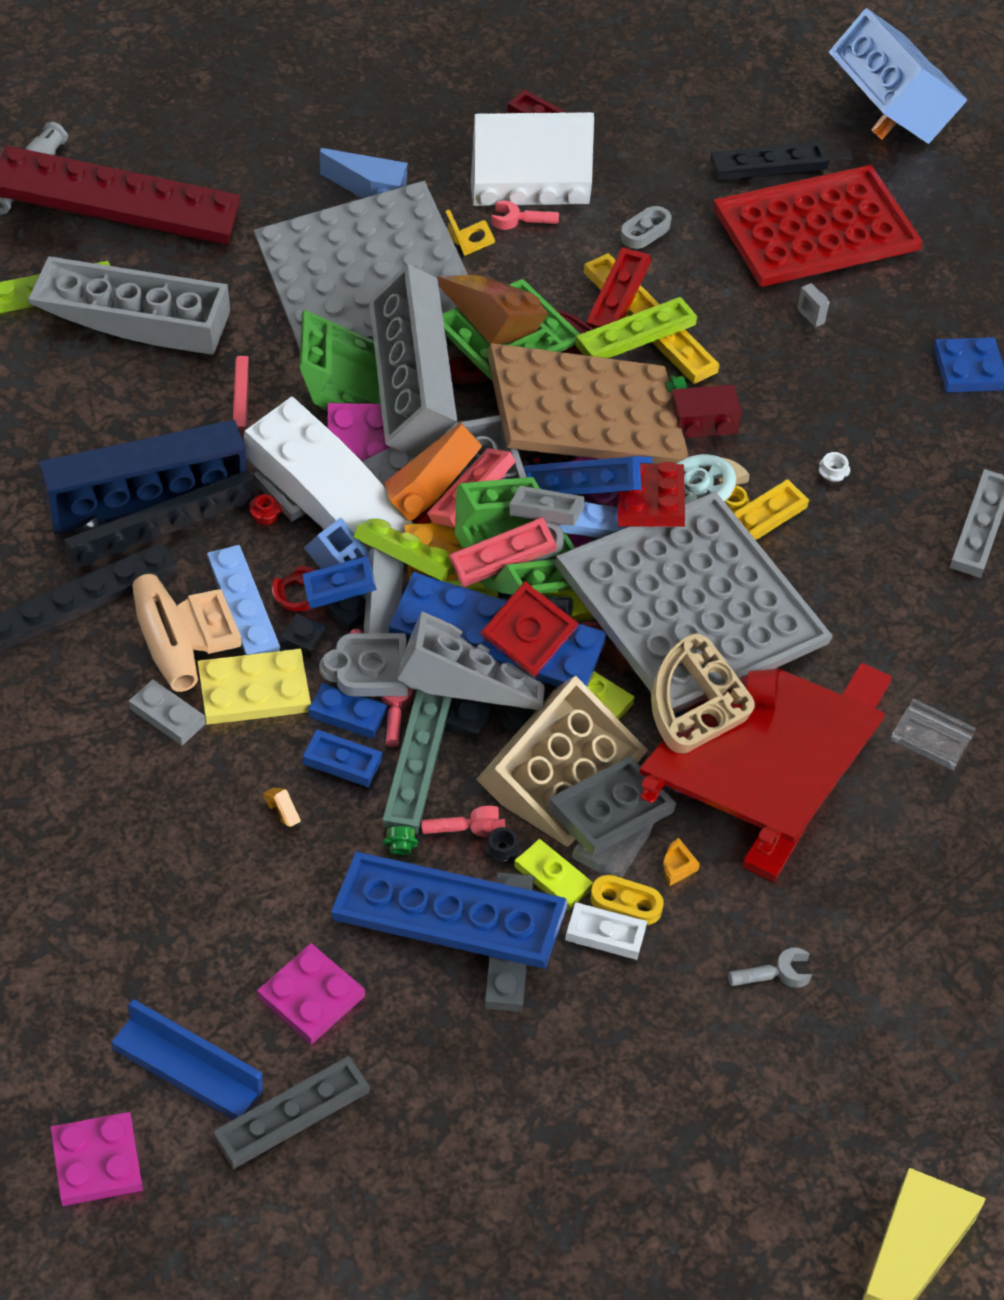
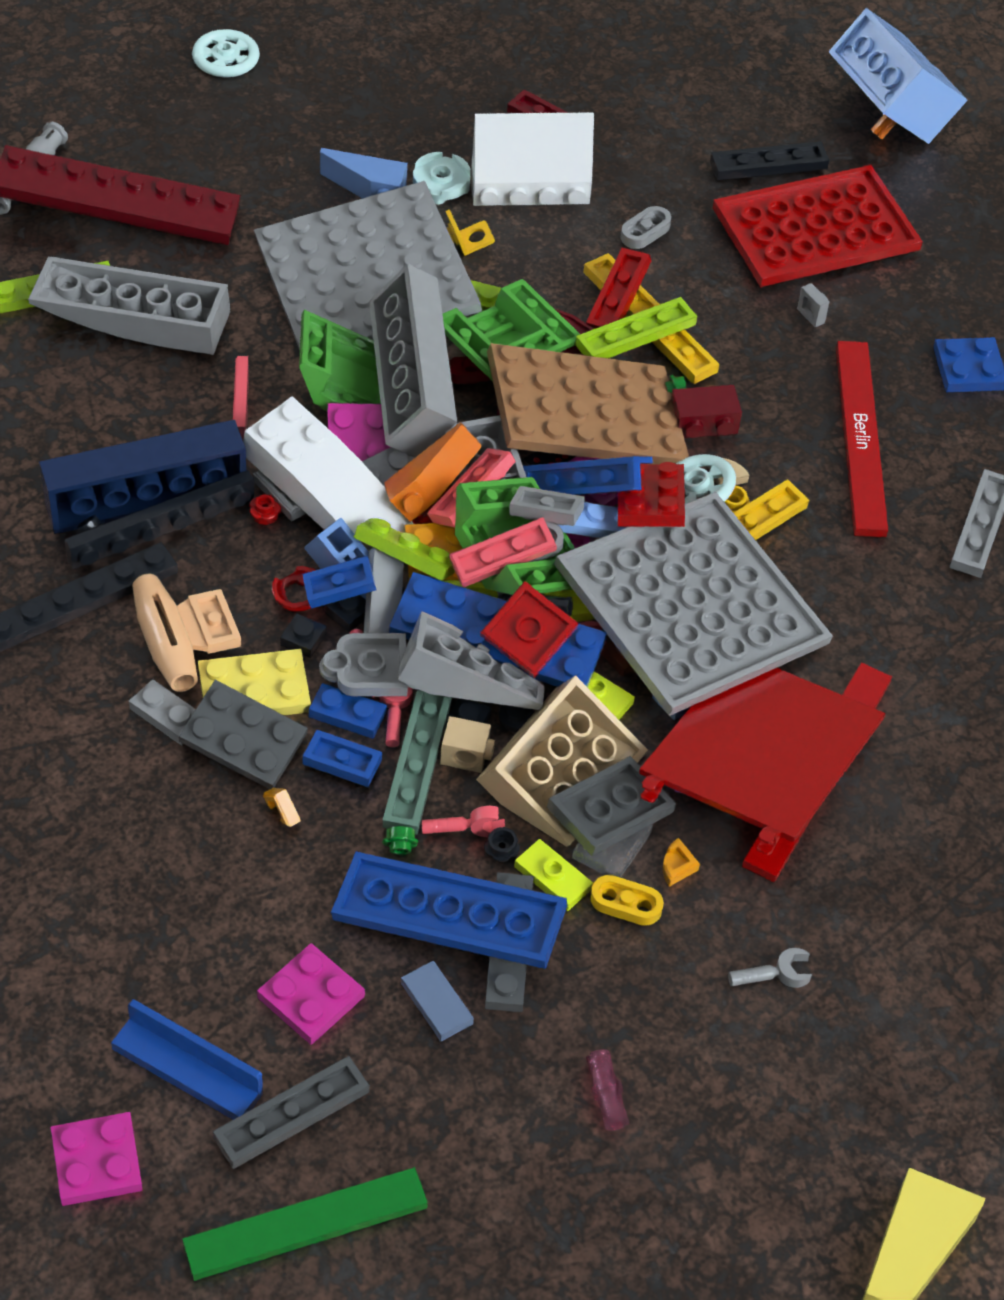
(225, 53): none -> light aqua plate
(243, 600): light blue plate -> none
(243, 734): none -> dark grey plate
(304, 1223): none -> green tile
(437, 1000): none -> sand blue tile
(453, 170): none -> light aqua plate
(466, 744): none -> tan brick
(494, 308): dark orange slope -> none
(513, 216): coral piece -> none
(606, 930): white plate -> none
(607, 1090): none -> clear pink pin
(718, 706): tan beam -> none
(762, 686): red hat -> none
(834, 467): white plate -> none
(861, 440): none -> red tile
(933, 734): clear plate -> none

